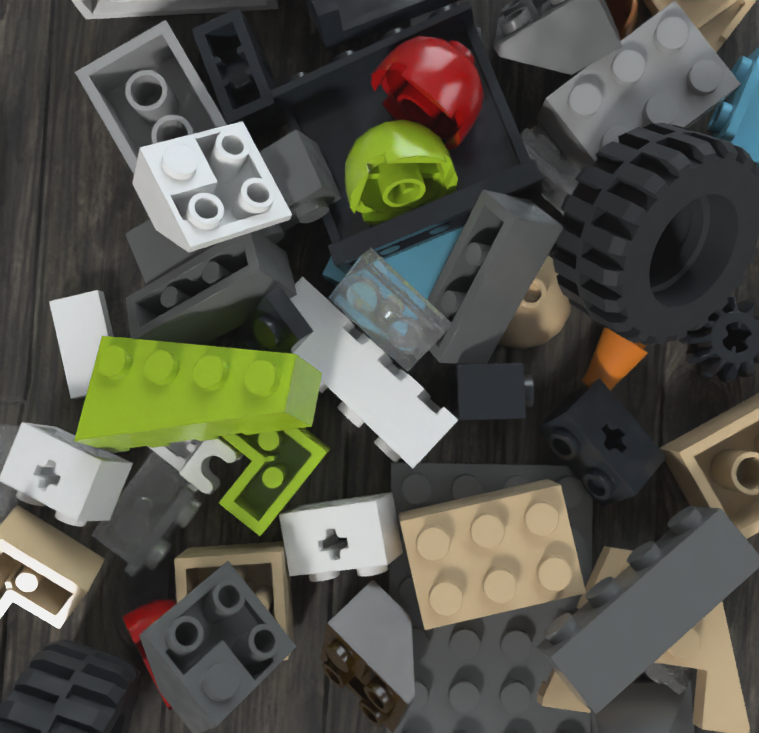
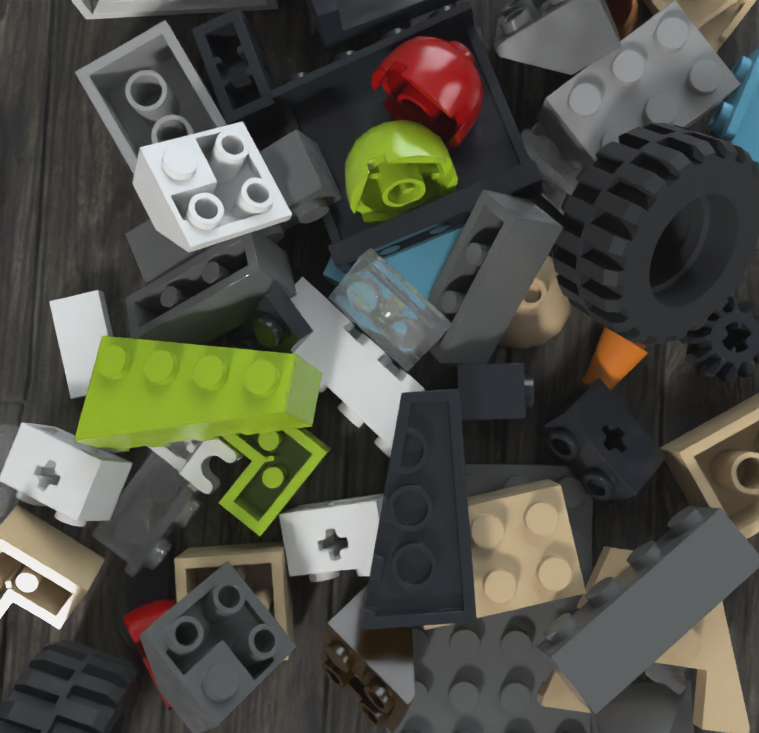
(423, 533): none -> black wing

